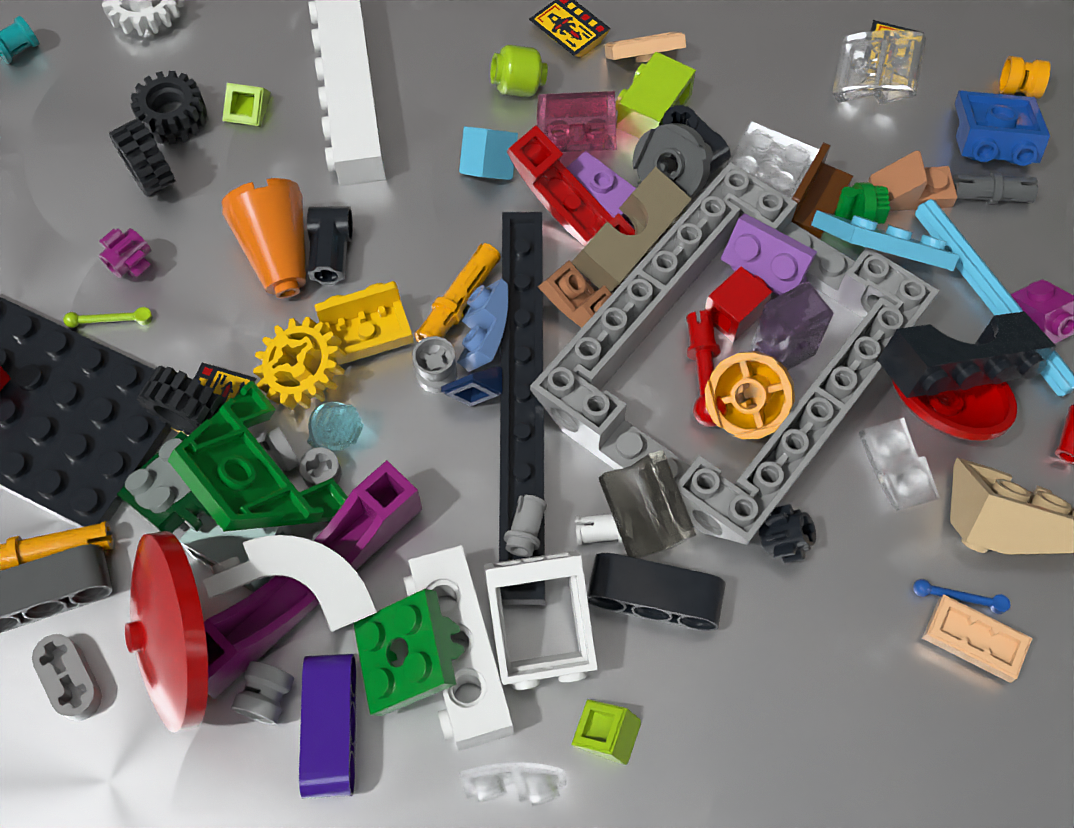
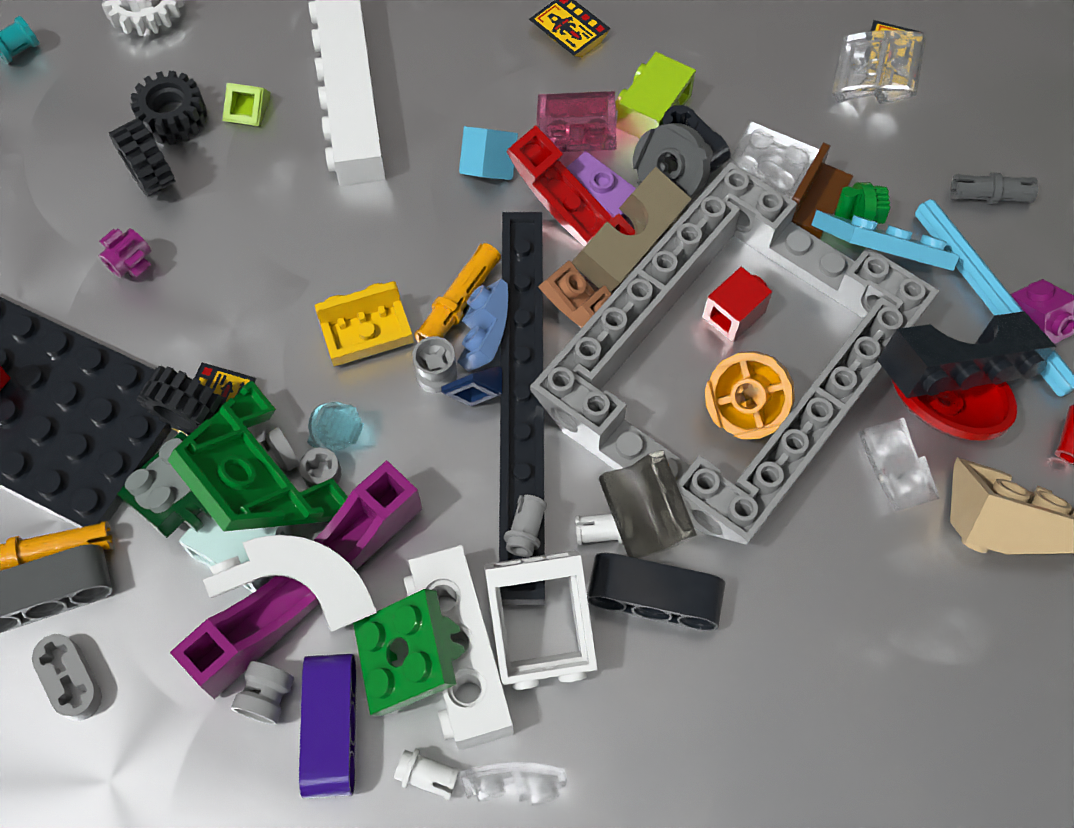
(141, 315): lime hinge -> none
(168, 631): red dish -> none
(270, 232): orange cone -> none
(303, 360): yellow gear -> none
(328, 235): black piece -> none
(426, 774): none -> white pin
(518, 71): lime head -> none
(607, 731): lime slope -> none
(645, 47): light nougat plate -> none
(703, 351): red pin -> none
(768, 254): medium lavender bracket -> none
(787, 533): black gear -> none
(793, 325): clear purple brick -> none
(914, 184): nougat slope -> none
(977, 638): light nougat plate -> none
(998, 604): blue hinge -> none
(1000, 128): blue plate -> none
(1024, 77): light orange wheel -> none

